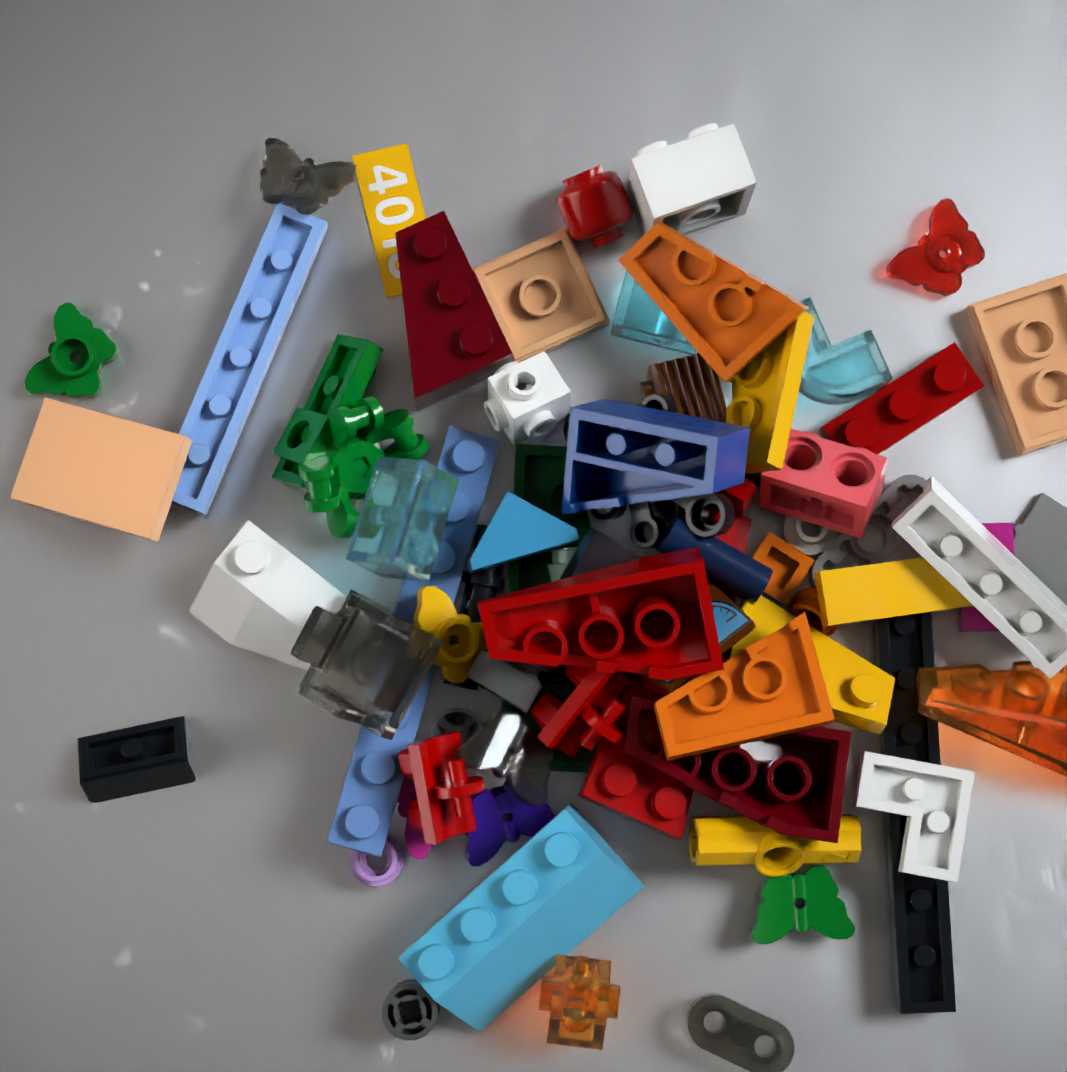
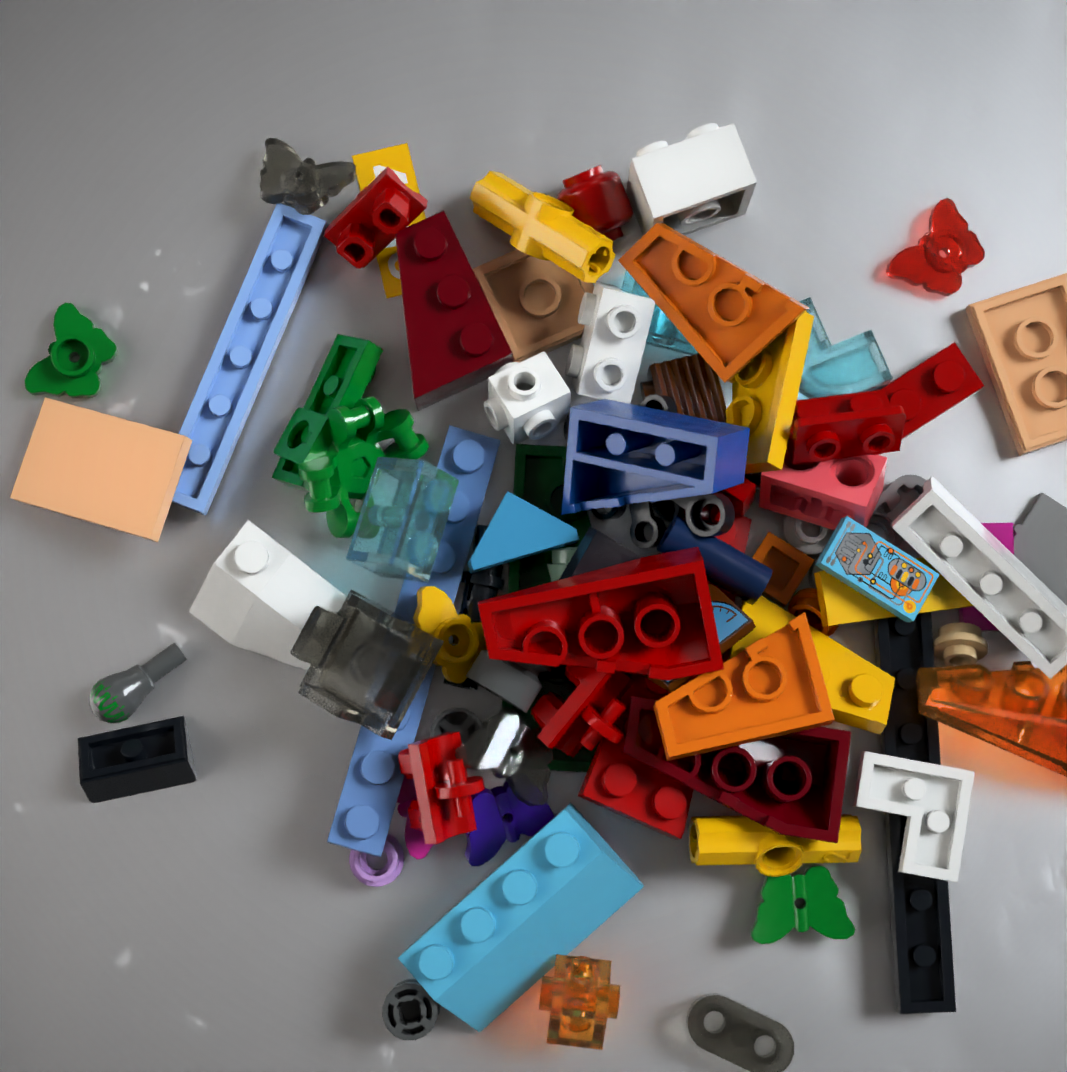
(121, 693): none -> dark grey piece
(374, 218): none -> red hips
(542, 227): none -> yellow piece
(610, 343): none -> white bracket
(845, 427): none -> red bracket
(877, 569): none -> tile
(960, 644): none -> tan plate

